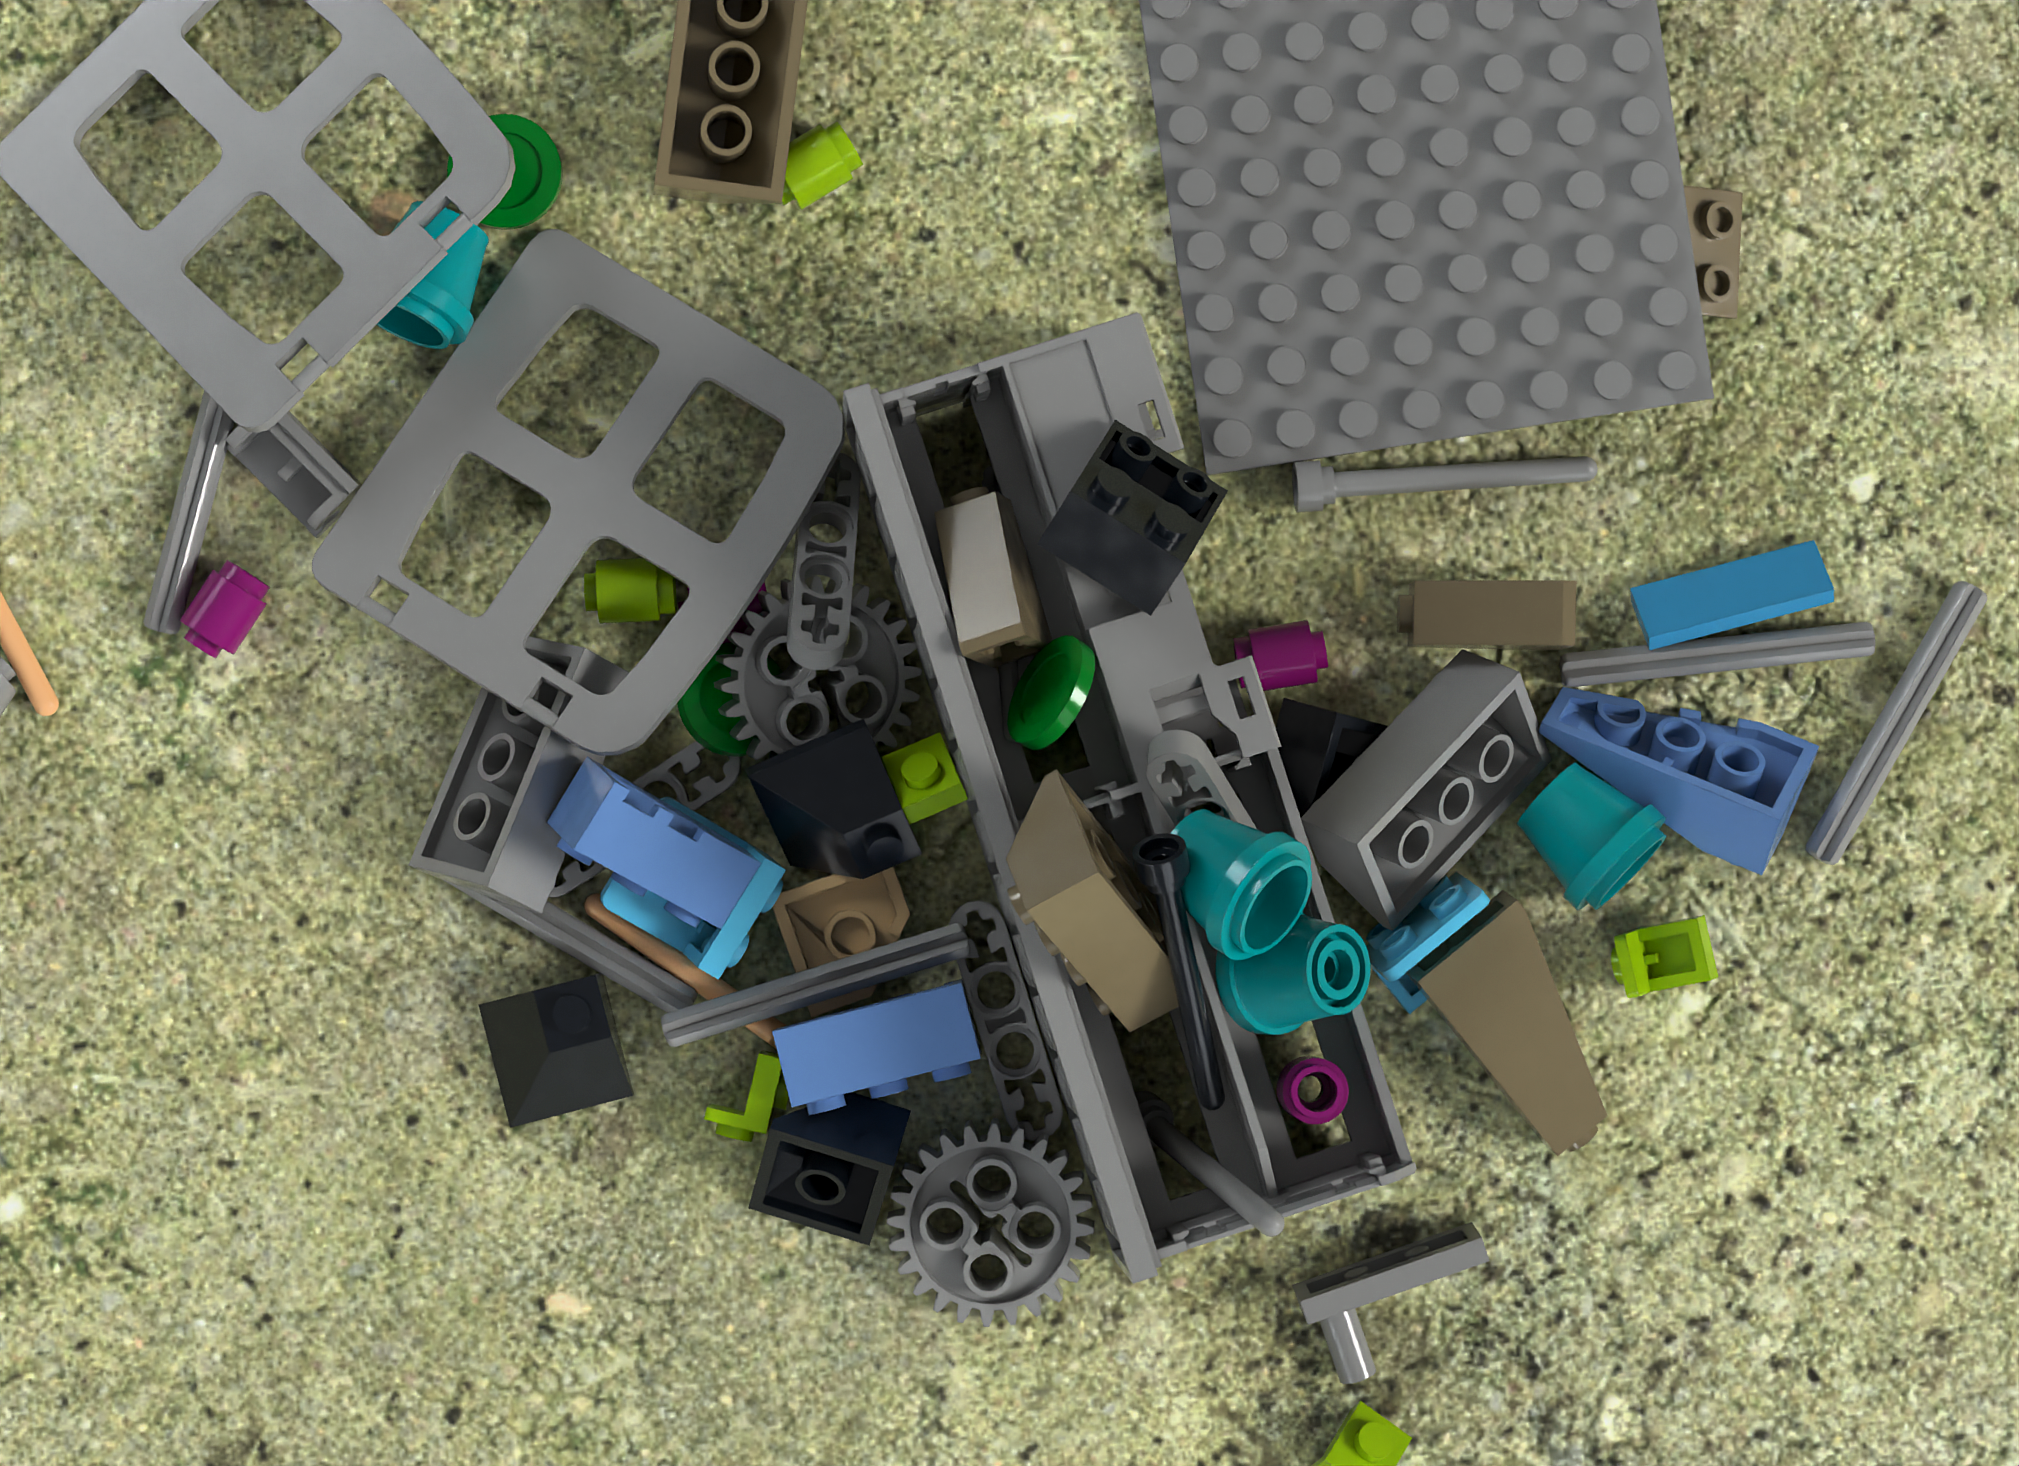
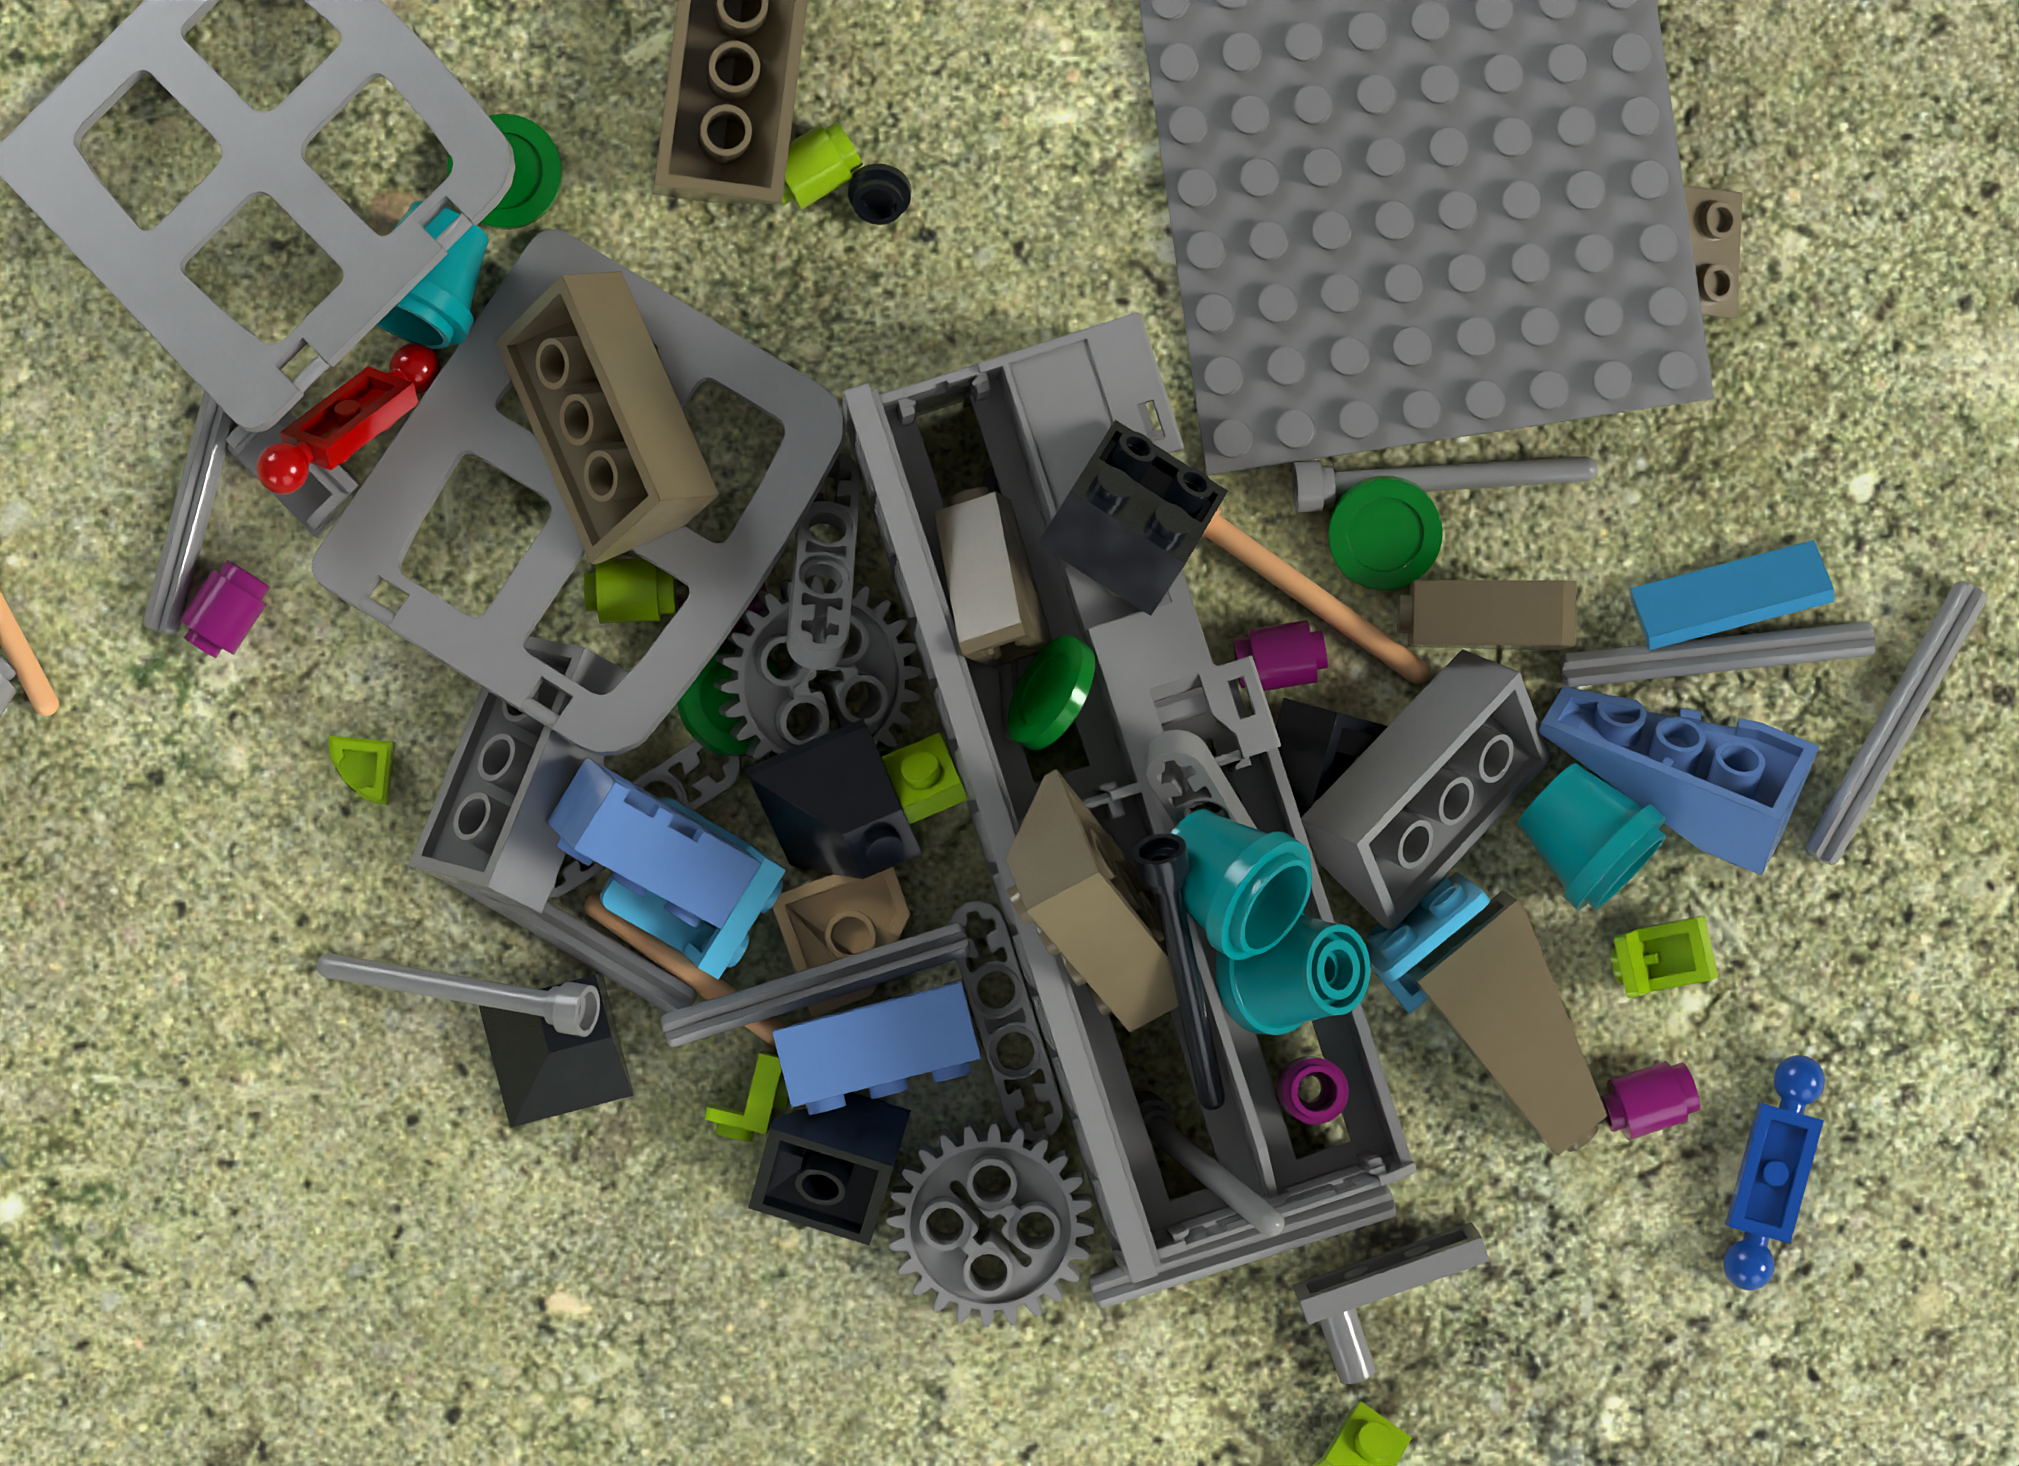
(347, 419): none -> red plate
(364, 765): none -> lime tile
(569, 1007): none -> light grey piece
(605, 414): none -> dark tan slope
(879, 193): none -> black plate
(1300, 1229): none -> light grey axle
(1316, 599): none -> light nougat piece
(1384, 532): none -> green piece
(1650, 1099): none -> magenta brick
(1774, 1172): none -> blue plate

